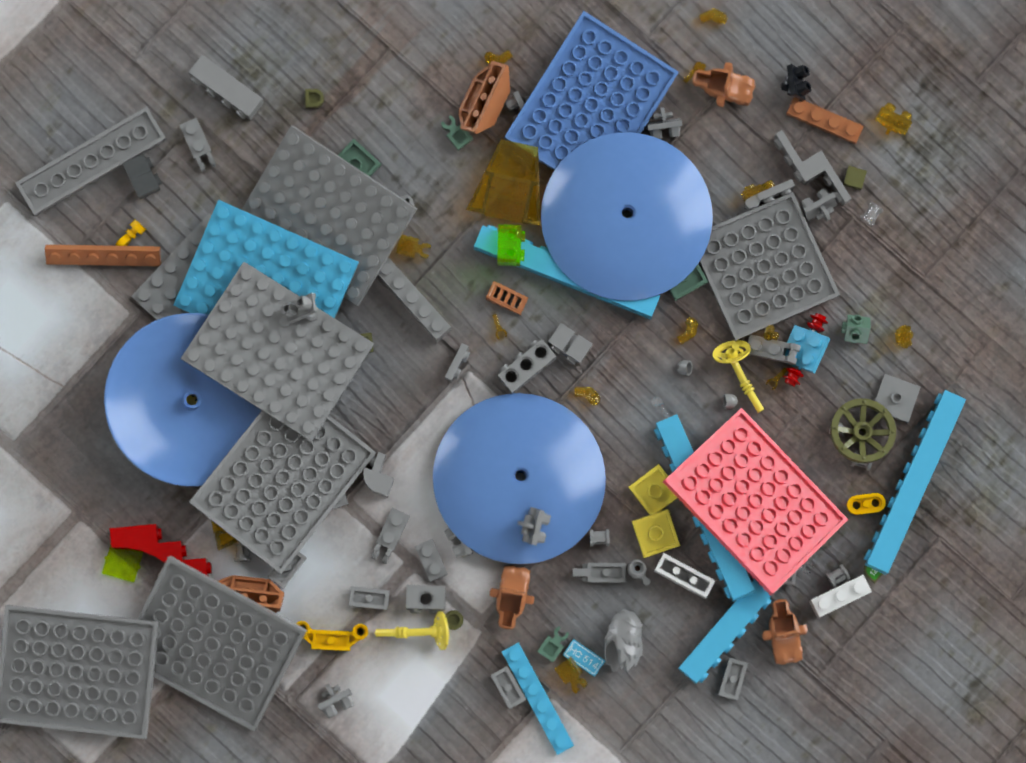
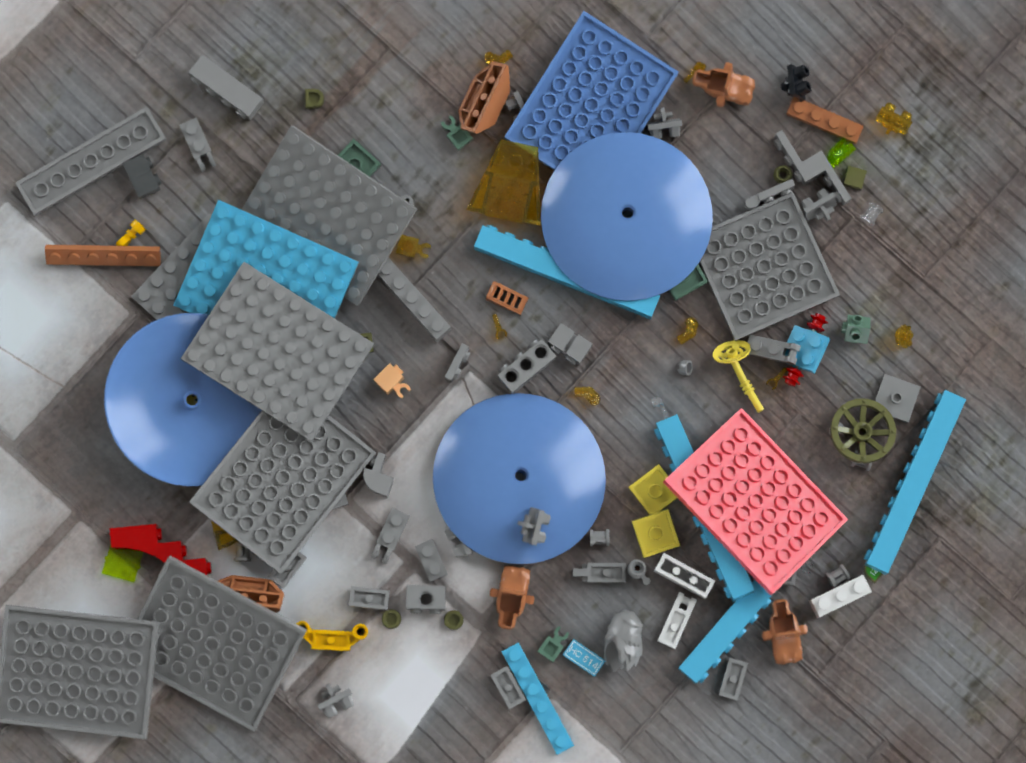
(300, 308): light grey hips -> none
(390, 379): none -> light nougat brick
(391, 619): none -> olive tile
(439, 632): light yellow dish -> none
(510, 245): clear neon green brick -> none
(570, 673): clear yellow plate -> none
(676, 621): none -> white plate
(714, 15): clear yellow arm -> none
(729, 401): light grey hinge -> none
(752, 190): clear yellow plate -> none
(770, 333): clear yellow arm -> none
(786, 170): none -> olive plate
(840, 153): none -> clear neon green brick
(865, 504): yellow plate -> none

